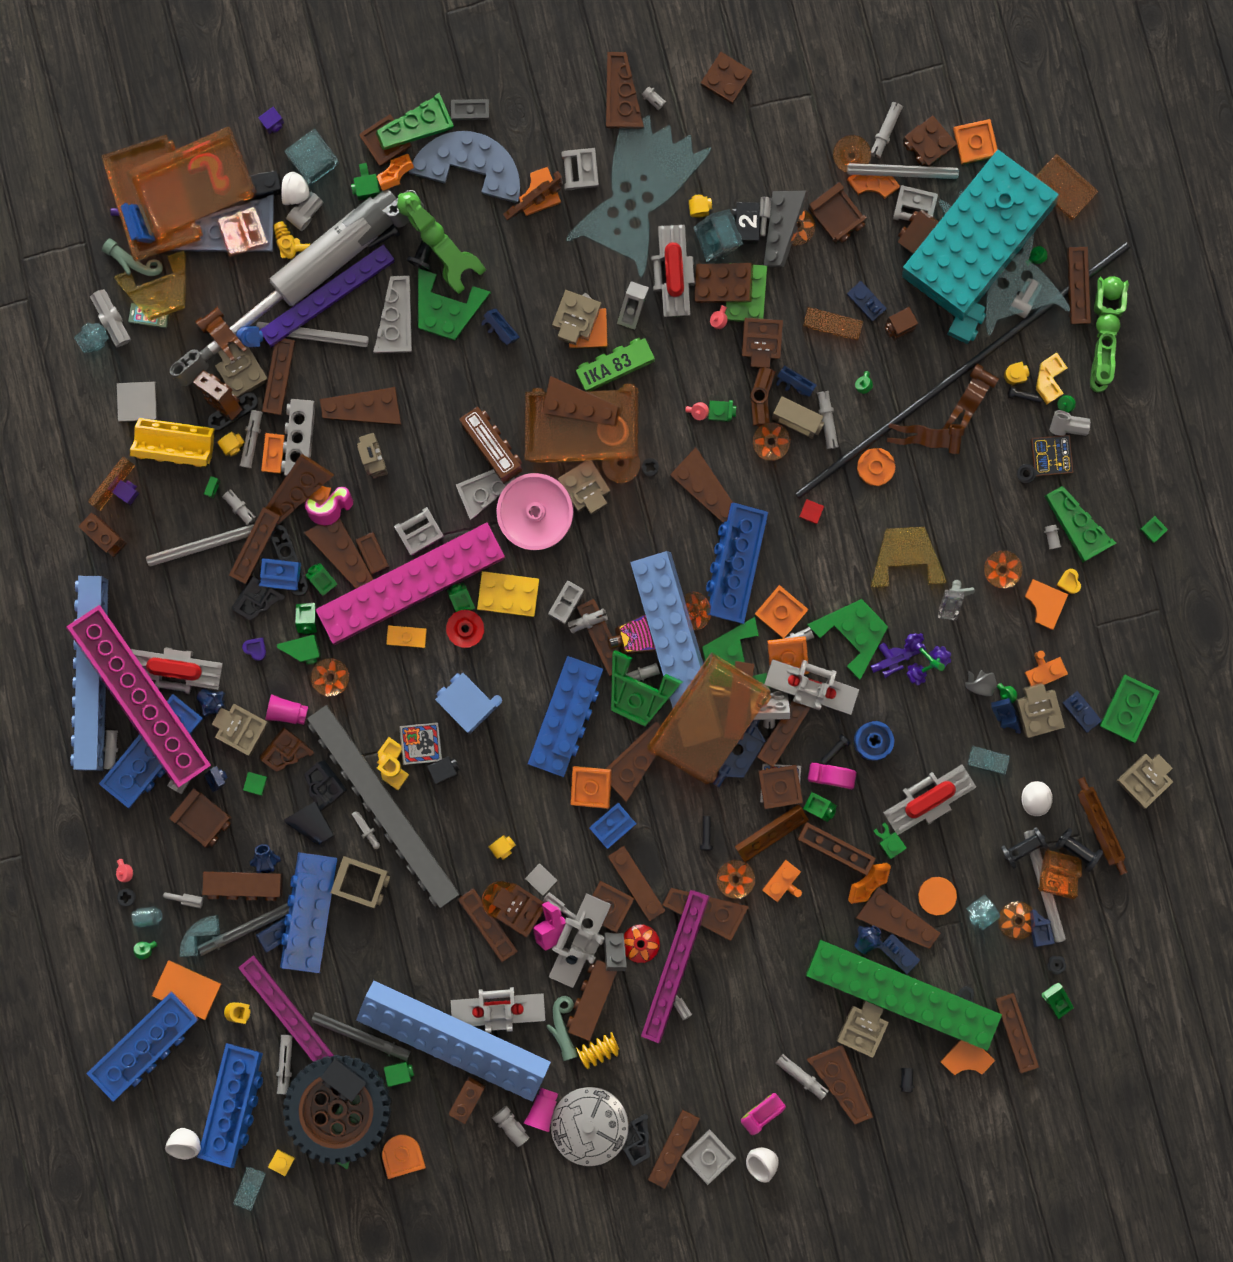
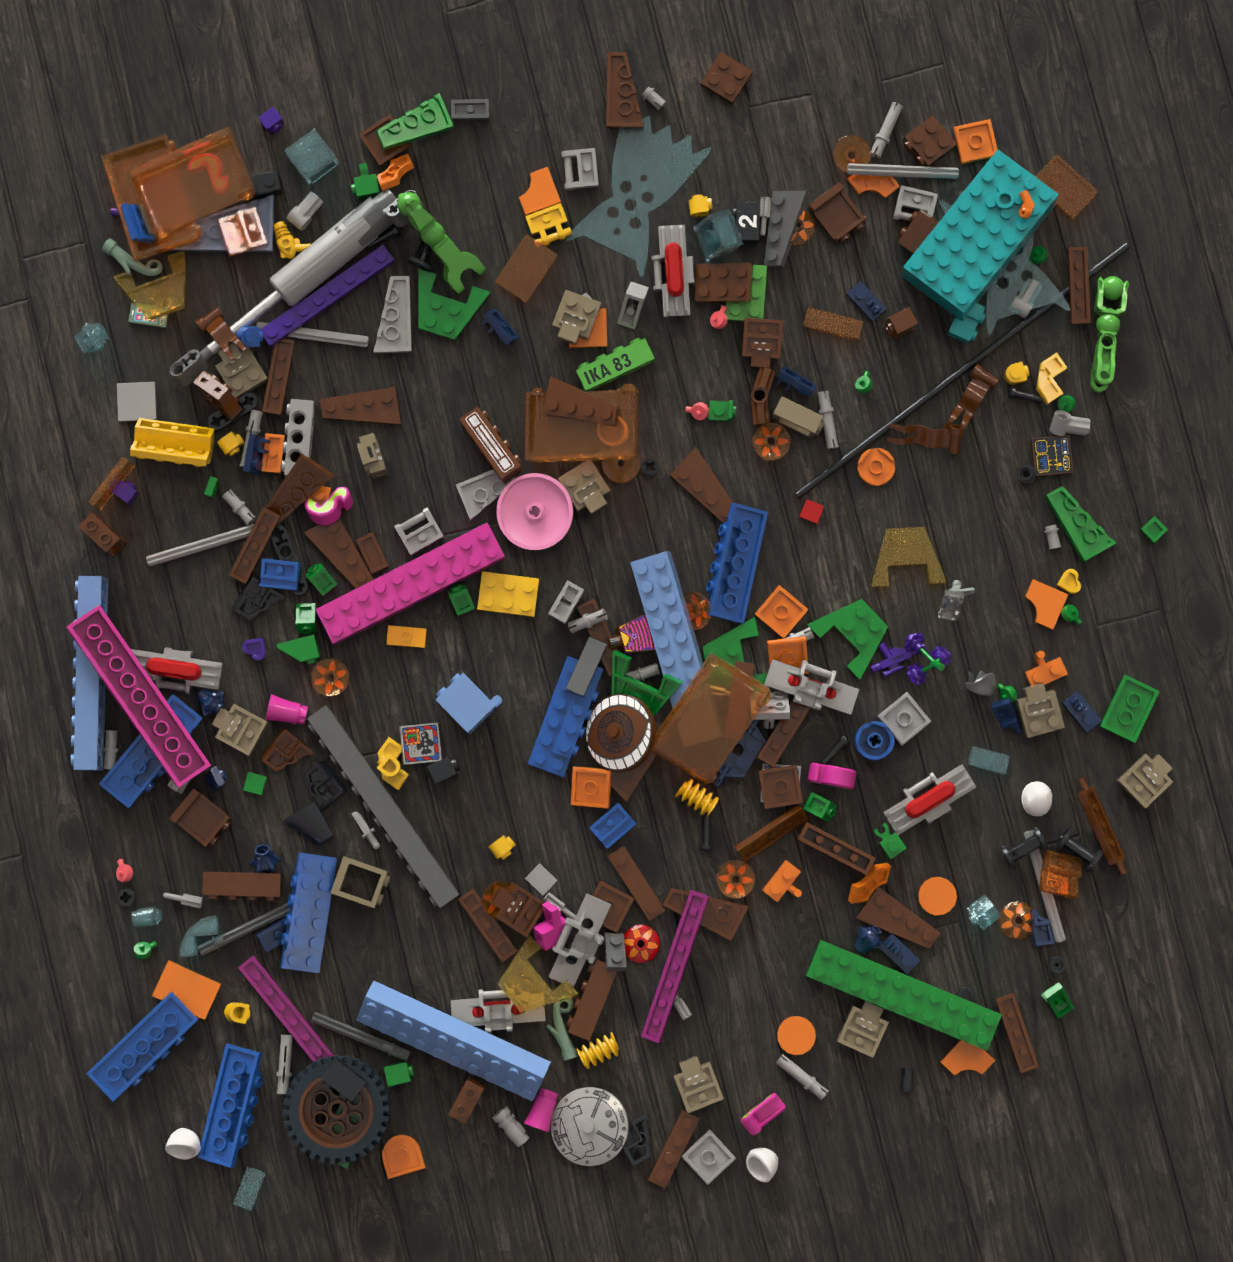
(110, 318): light grey piece -> none
(254, 454): none -> dark blue plate
(281, 1162): yellow plate -> none
(294, 189): white hat -> none
(455, 632): red dish -> none
(472, 153): sand blue plate -> none
(526, 268): none -> clear orange tile
(526, 986): none -> clear yellow wing
(536, 196): reddish brown wing -> none
(547, 219): none -> yellow plate
(586, 667): none -> dark grey tile
(620, 732): none -> dish
(697, 797): none -> yellow piece
(697, 1084): none -> dark tan piece
(796, 1035): none -> orange tile
(838, 1074): reddish brown wing -> none
(904, 718): none -> light grey tile
(1009, 562): clear orange dish -> none
(1027, 206): none -> orange arm
(1070, 614): none -> green piece

